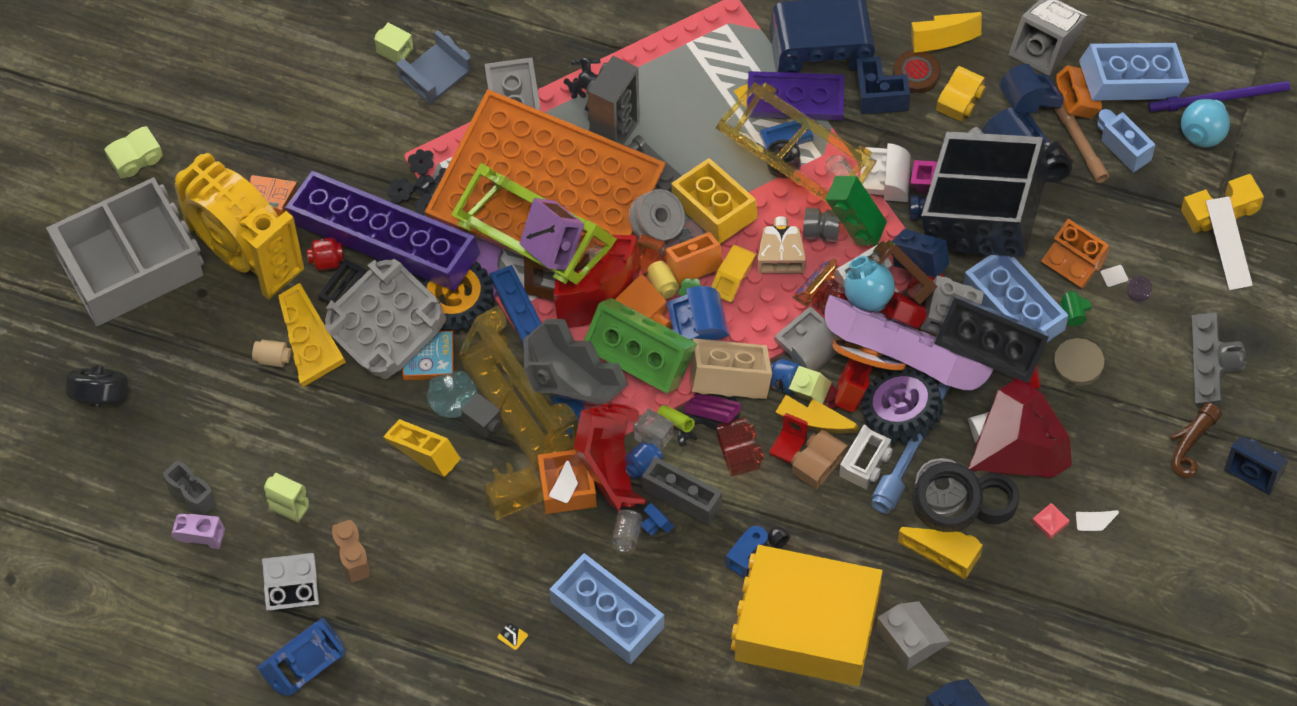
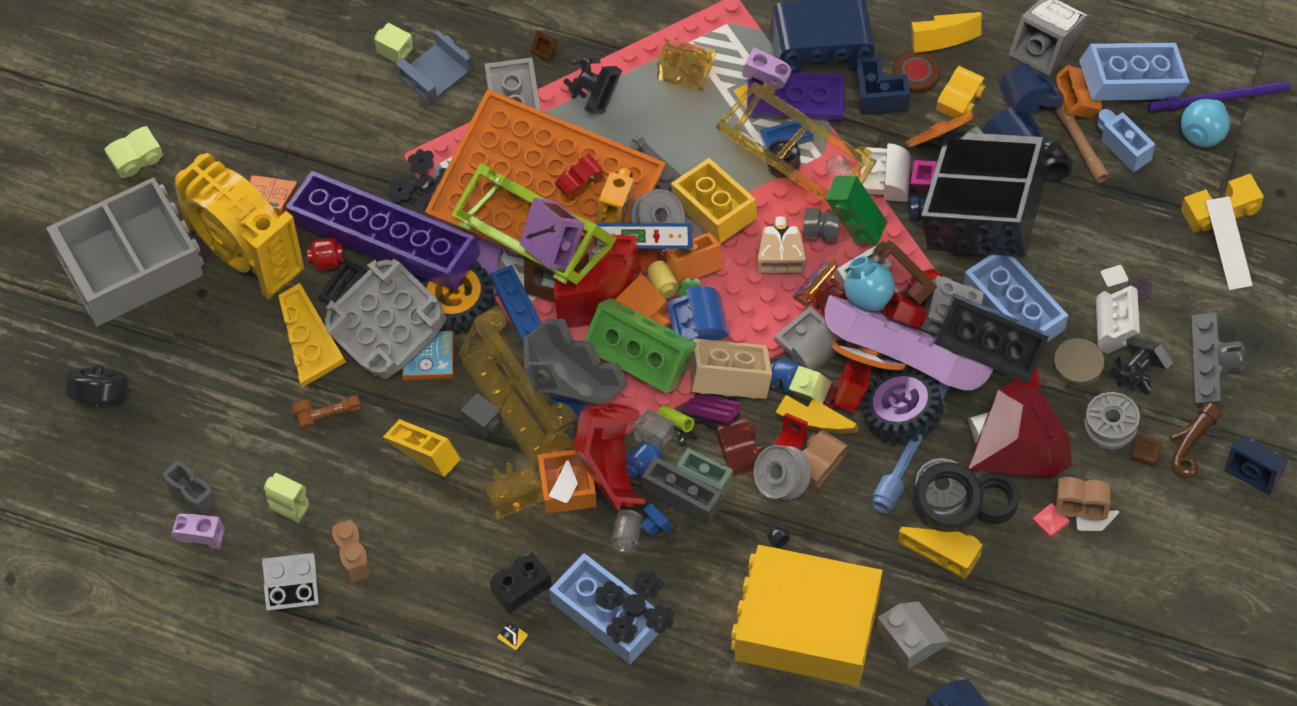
(271, 353): tan brick -> none
(305, 657): blue piece -> none
(306, 415): none -> dark orange brick
(450, 393): clear light blue dish -> none
(520, 582): none -> black brick
(544, 45): none -> reddish brown slope
(576, 180): none -> red leg
(614, 100): dark grey brick -> none
(616, 193): none -> light orange torso
(634, 606): none -> black plant
(652, 234): none -> tile
(685, 64): none -> clear yellow slope
(706, 471): none -> sand green brick
(732, 272): yellow slope -> none
(739, 555): blue leg -> none
(766, 68): none -> lavender leg
(782, 472): none -> light grey wheel
(857, 475): white window -> none
(925, 251): dark blue brick -> none
(939, 129): none -> orange piece
(1075, 308): green piece -> none
(1076, 254): orange brick -> none
(1083, 498): none -> medium nougat brick
(1112, 434): none -> light grey wheel
(1116, 318): none -> white brick
(1144, 355): none -> black piece
(1146, 450): none -> reddish brown tile

